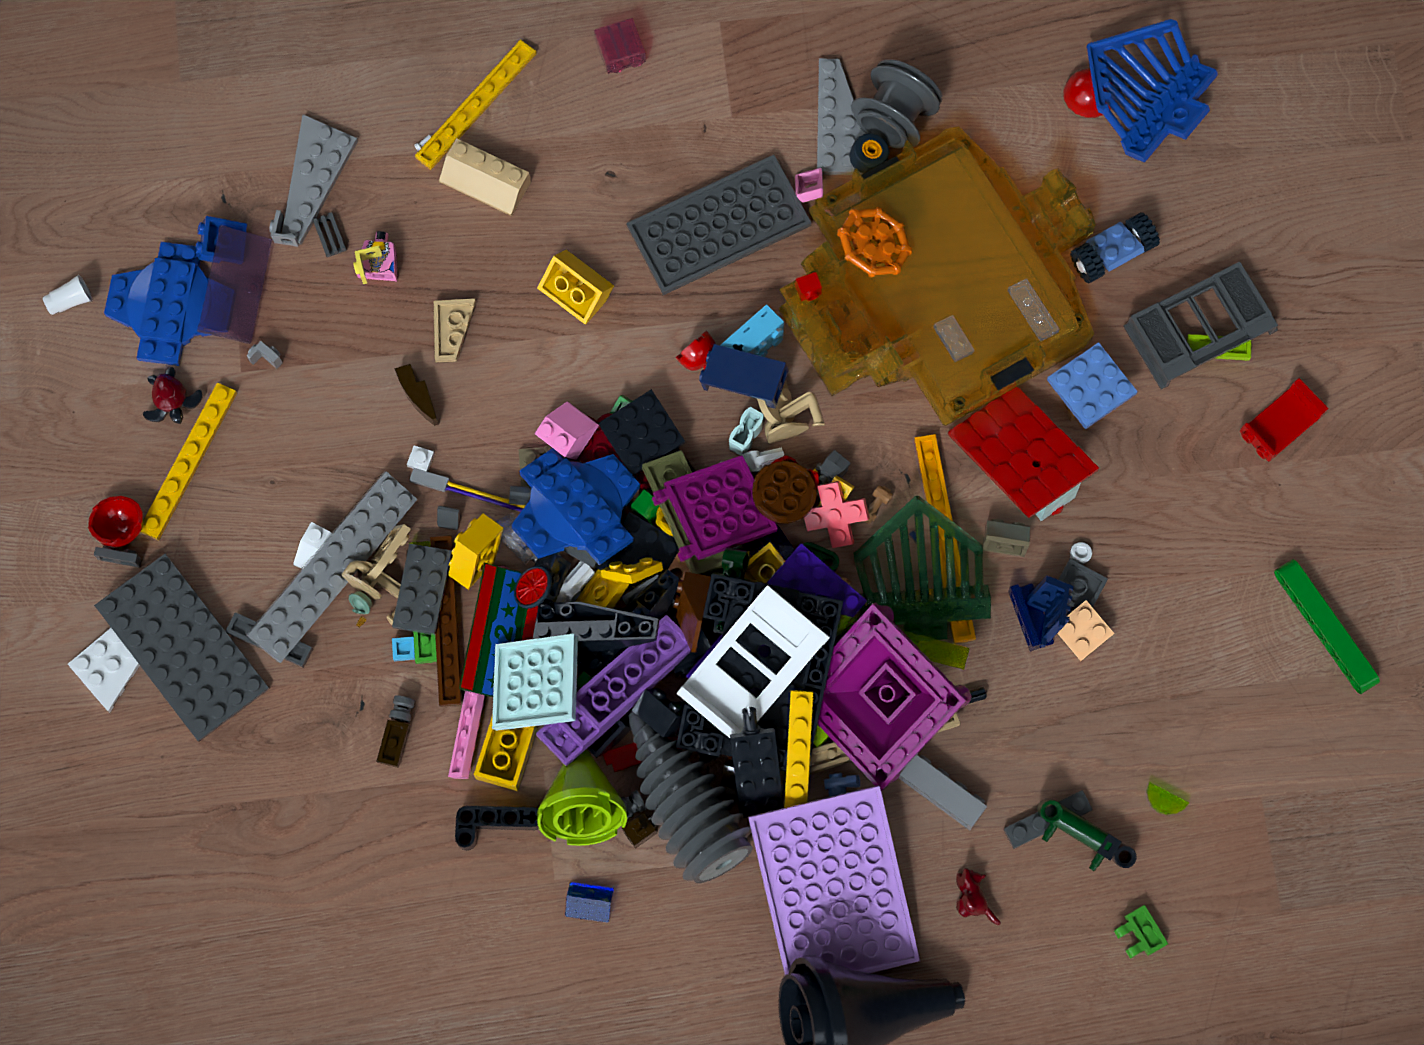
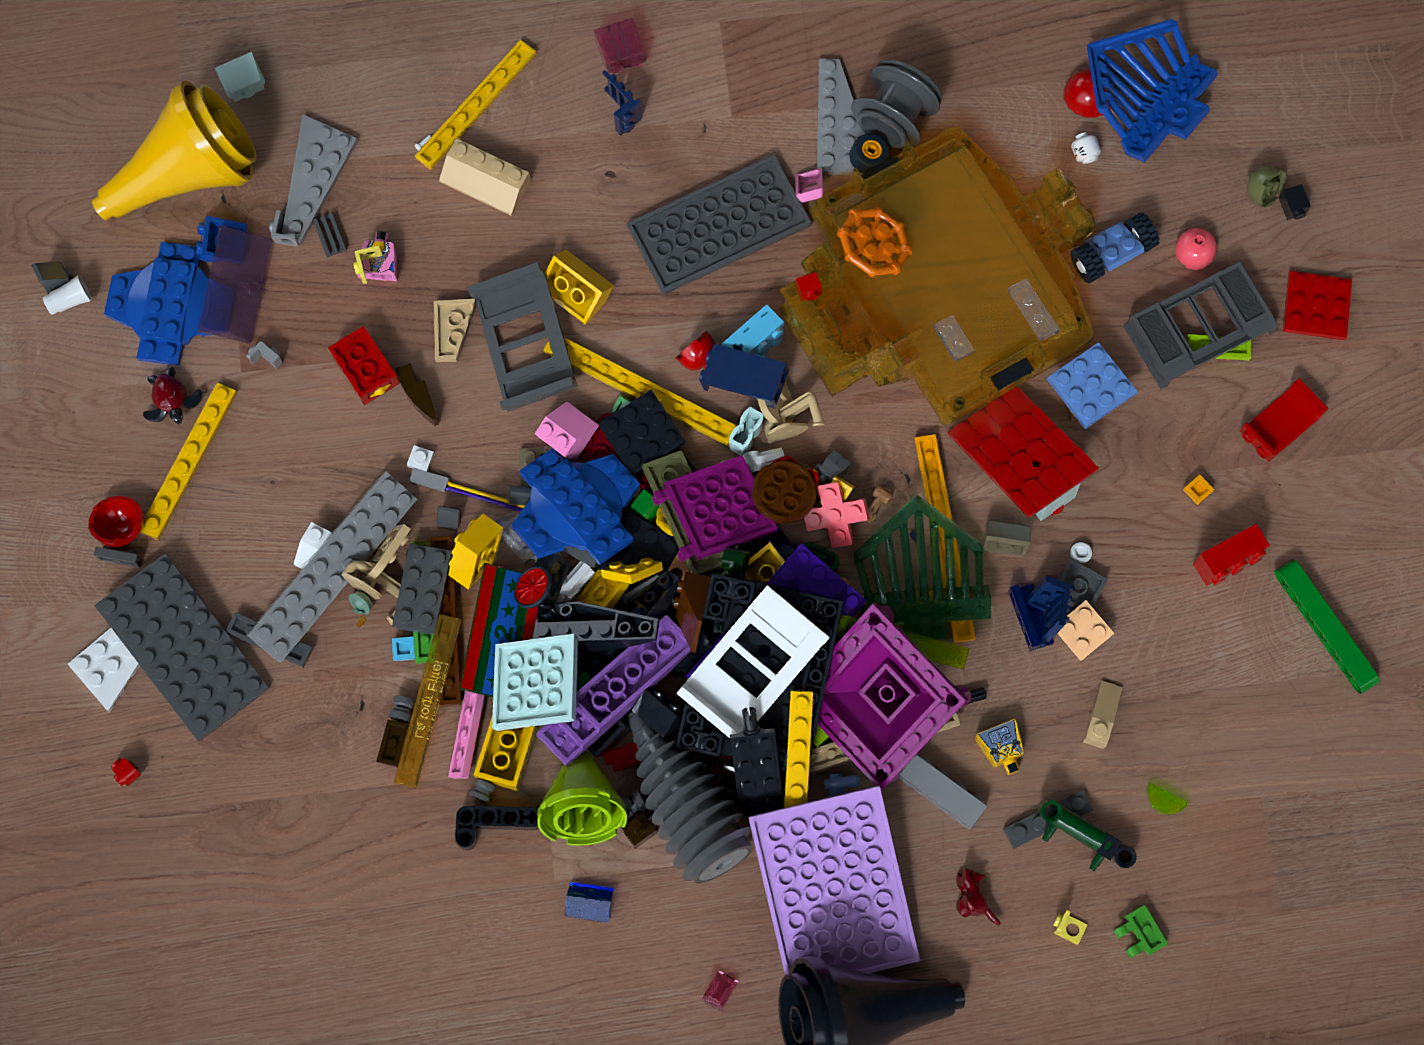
(52, 274): none -> dark grey slope
(125, 771): none -> red plate
(189, 149): none -> yellow piece
(241, 77): none -> light aqua torso
(363, 365): none -> red piece
(427, 701): none -> clear yellow tile
(482, 791): none -> dark grey wheel
(511, 298): none -> dark grey piece
(629, 110): none -> dark blue plate
(635, 386): none -> yellow plate
(719, 991): none -> clear pink slope
(1002, 745): none -> torso
(1063, 921): none -> light yellow bracket
(1086, 148): none -> white head
(1103, 715): none -> tan slope
(1196, 248): none -> coral cylinder
(1198, 489): none -> light orange plate
(1232, 555): none -> red brick
(1265, 183): none -> olive cylinder
(1294, 202): none -> black brick
(1317, 305): none -> red plate

